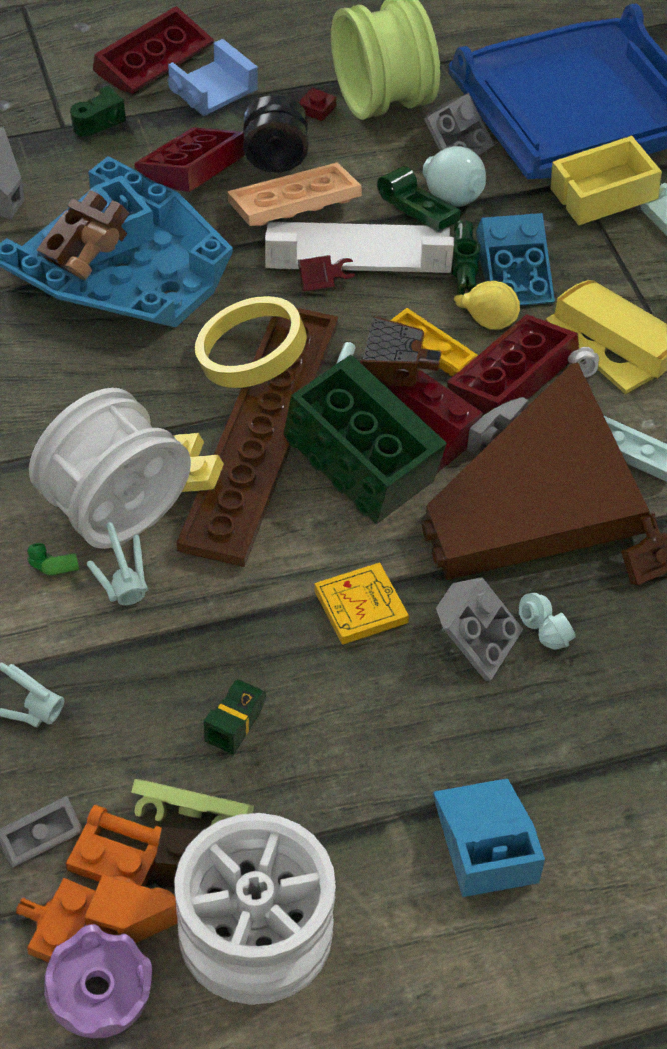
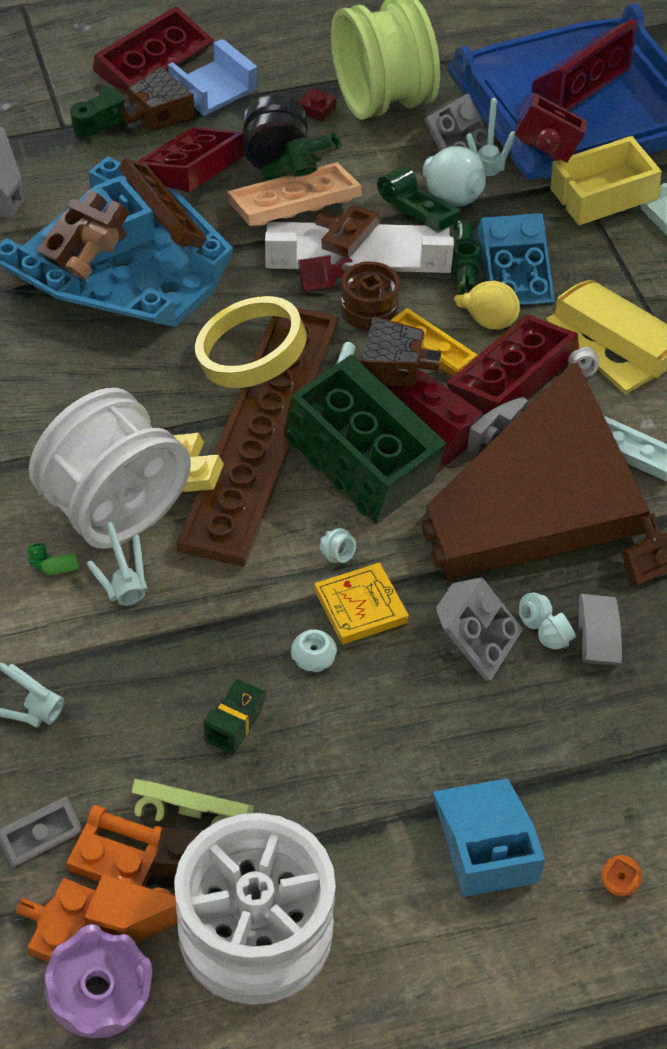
(158, 101): none -> torso
(163, 204): none -> reddish brown plate
(302, 156): none -> dark green pin
(313, 659): none -> light aqua plate
(338, 545): none -> light aqua plate
(347, 230): none -> reddish brown plate
(369, 291): none -> reddish brown wheel
(489, 154): none -> light aqua plant
(549, 127): none -> dark red slope
(588, 67): none -> dark red slope
(601, 630): none -> light grey slope
(621, 876): none -> orange tile

